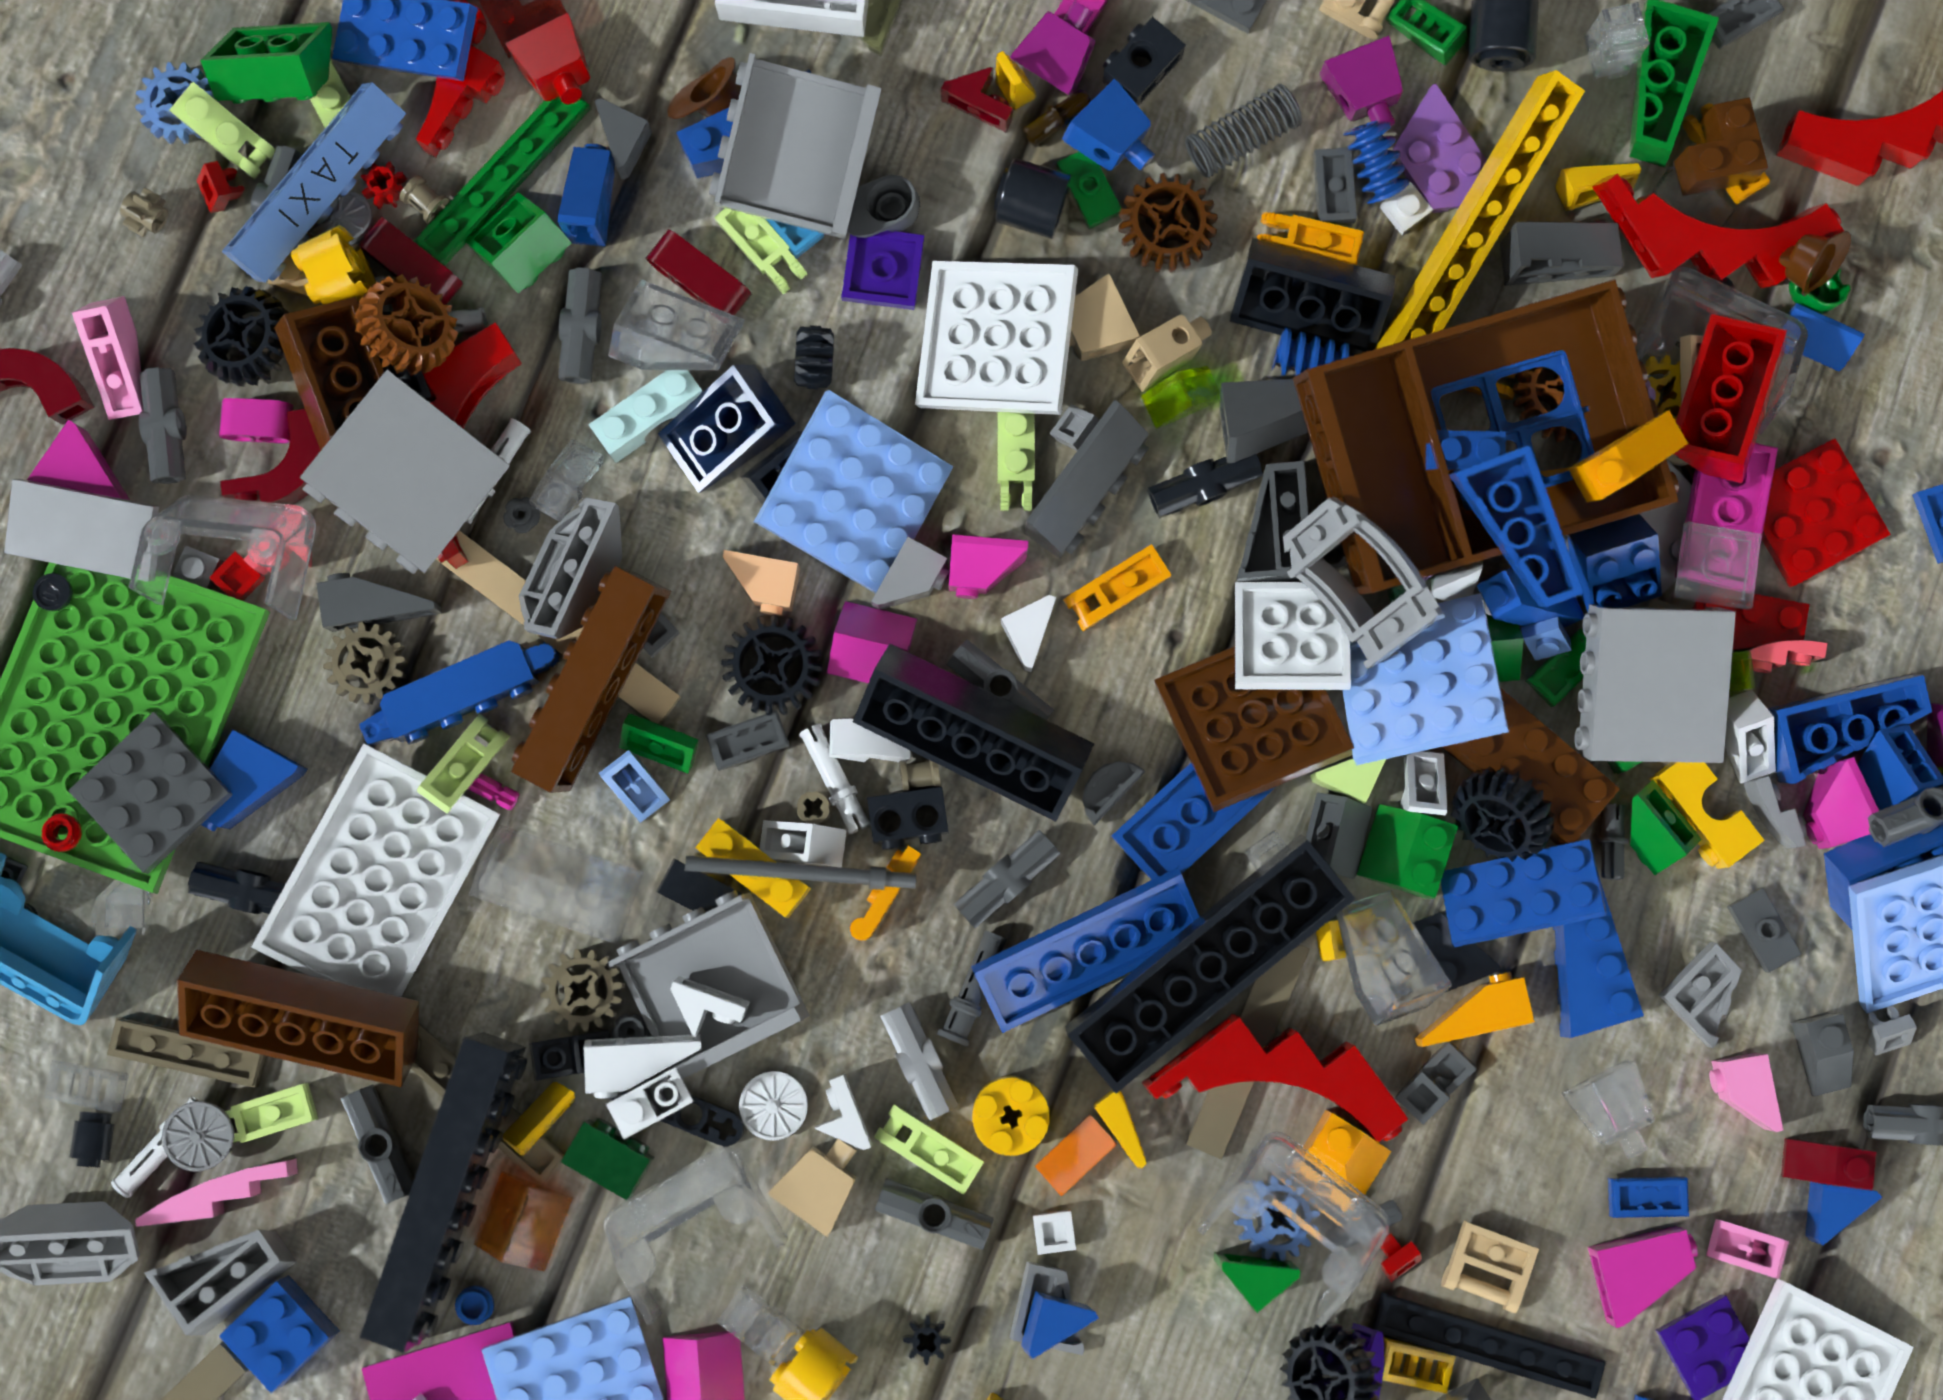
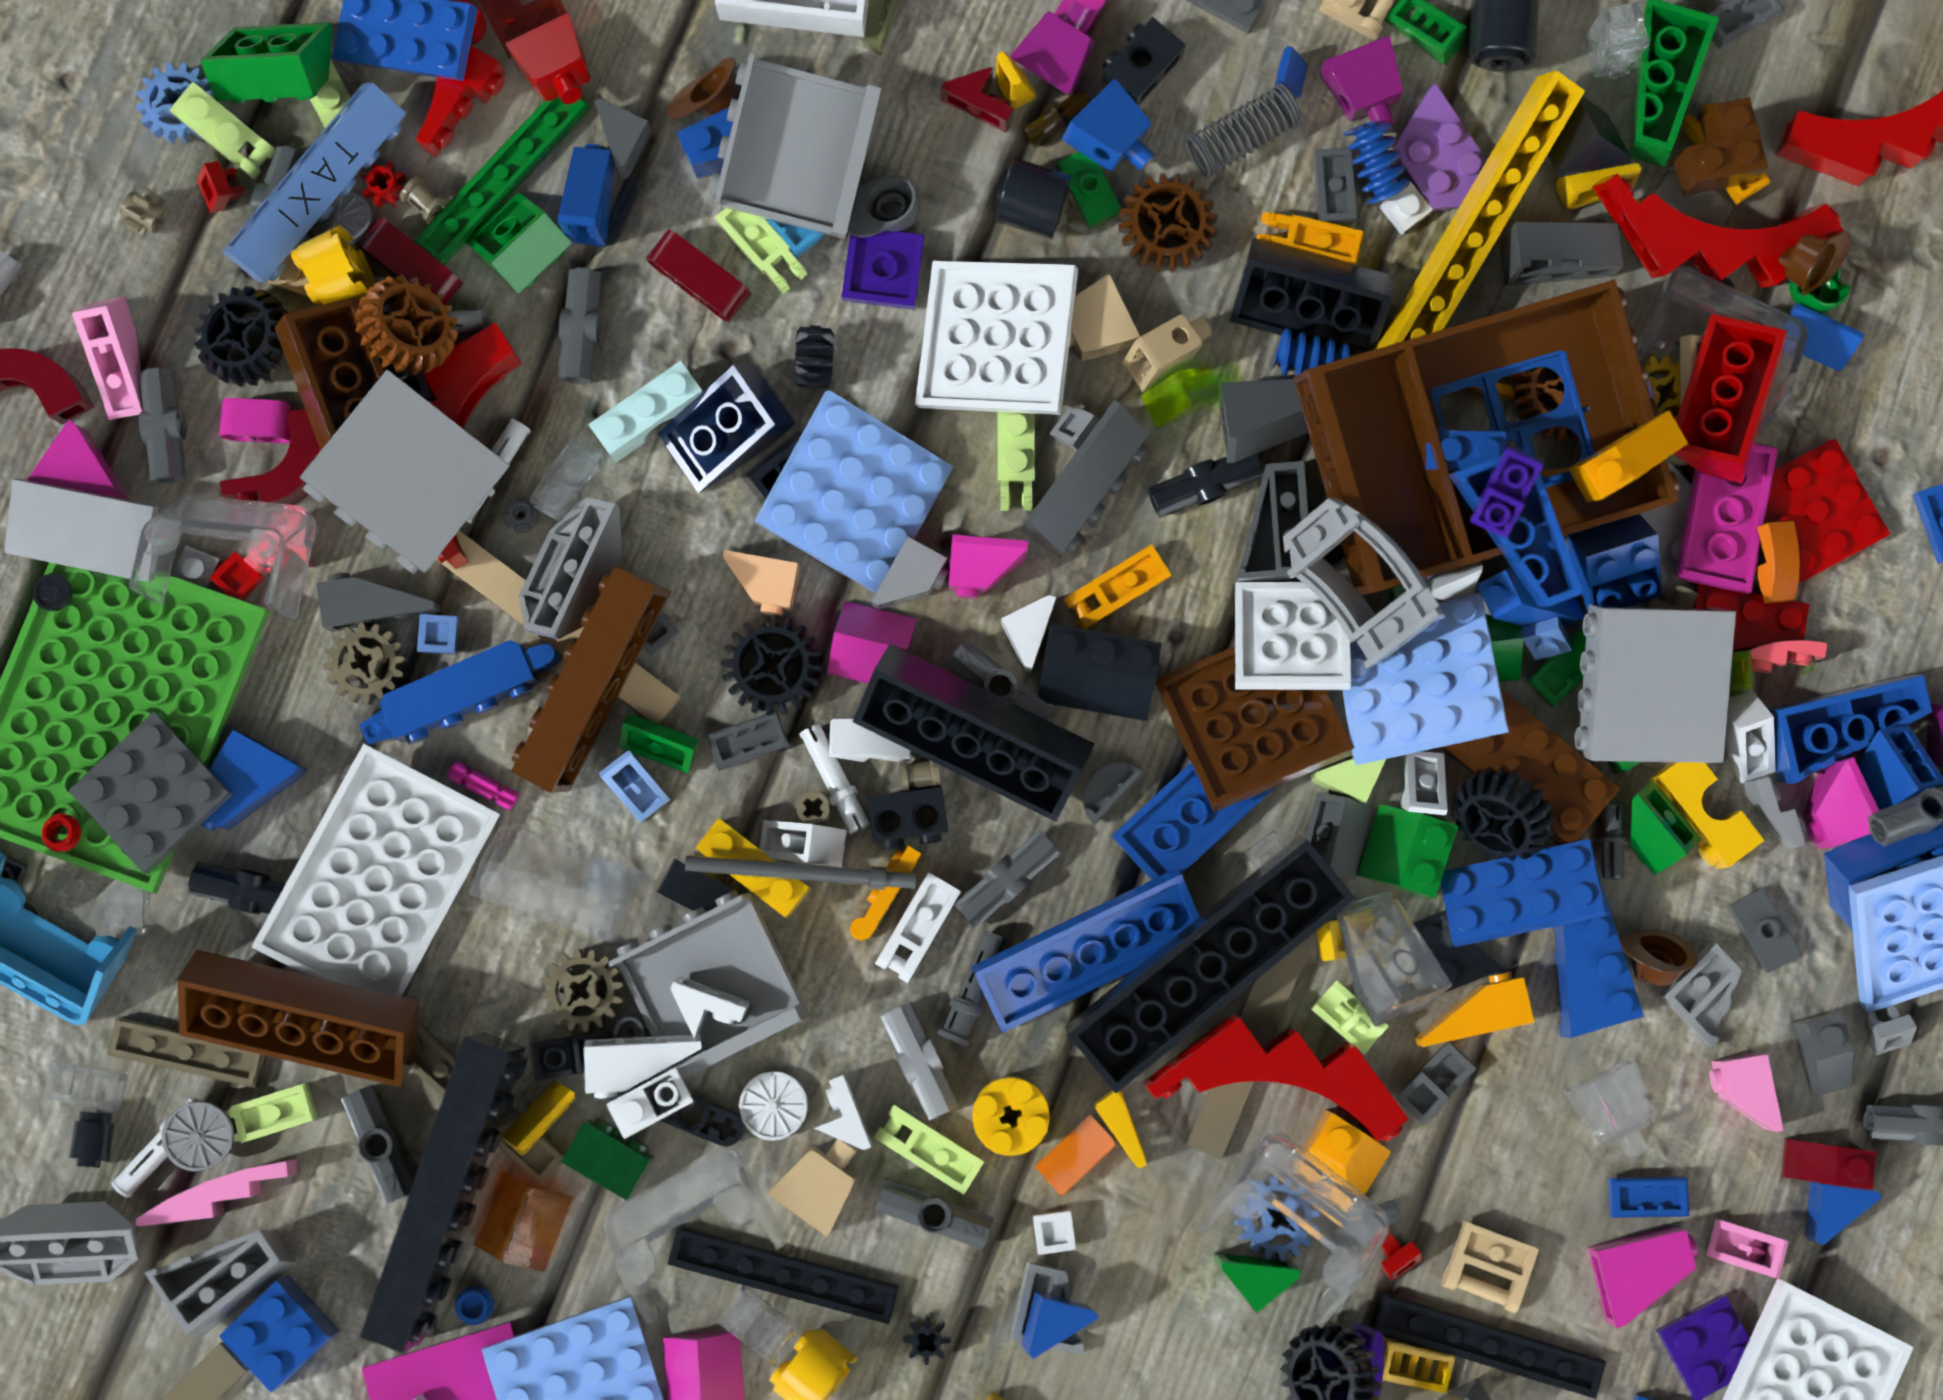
(438, 634): none -> medium blue plate
(462, 764): yellowish green plate -> none
(672, 332): clear slope -> none
(783, 1274): none -> black tile
(919, 926): none -> white plate
(1099, 672): none -> black slope
(1291, 71): none -> blue slope
(1348, 1017): none -> yellowish green hips
(1506, 491): none -> dark purple slope
(1587, 142): none -> black slope
(1658, 956): none -> reddish brown piece
(1718, 565): clear tile -> none
(1780, 573): none -> orange slope

